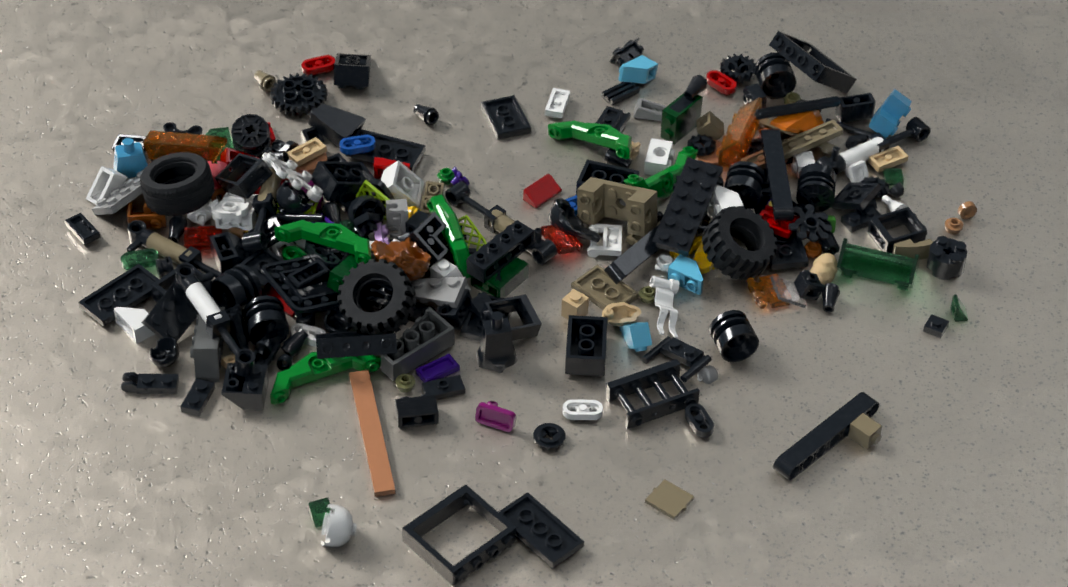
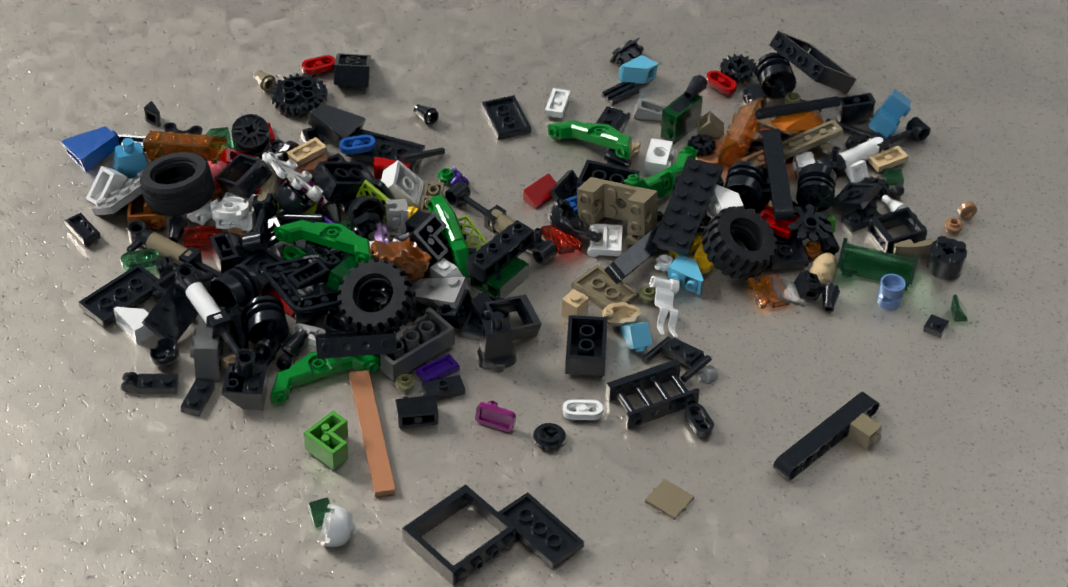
(91, 147): none -> blue slope
(152, 114): none -> black slope
(327, 440): none -> bright green brick
(423, 154): none -> black bar
(565, 186): none -> black plate
(734, 336): black wheel -> none
(891, 292): none -> medium blue wheel

